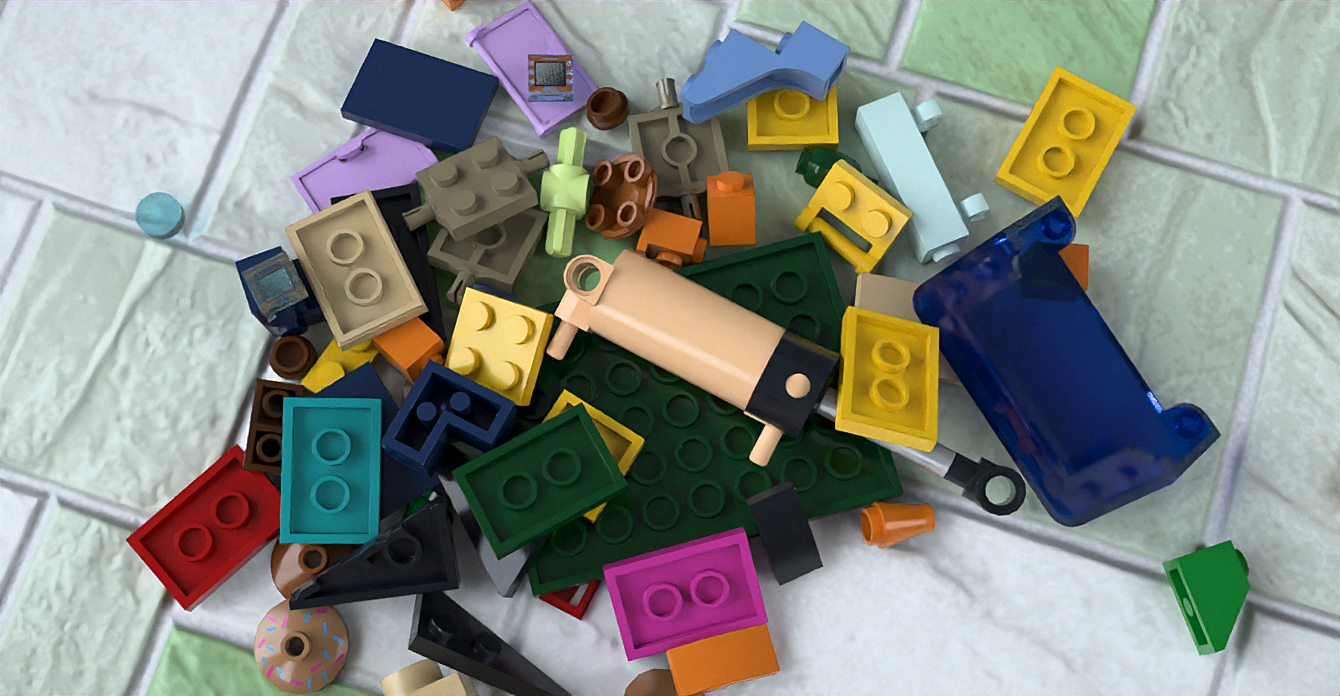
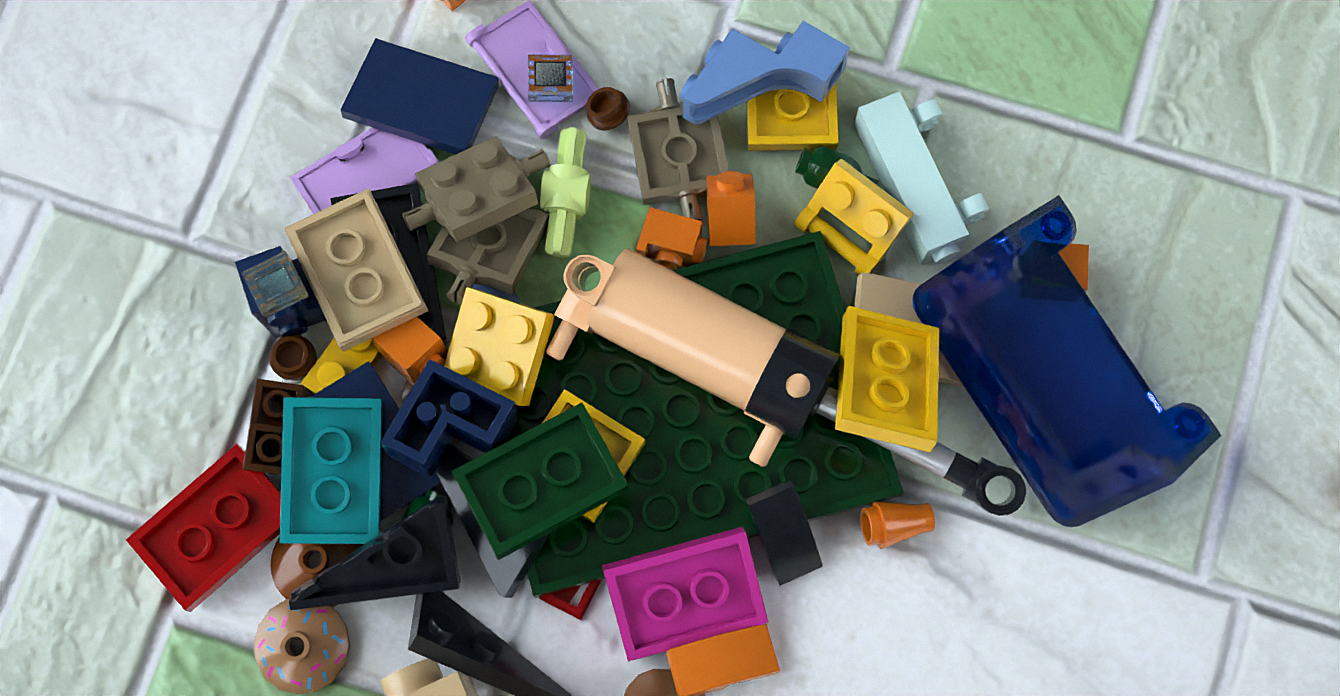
(160, 215): clear light blue tile -> none
(621, 196): dark orange dish -> none
(1065, 142): yellow plate -> none
(1210, 592): green slope -> none

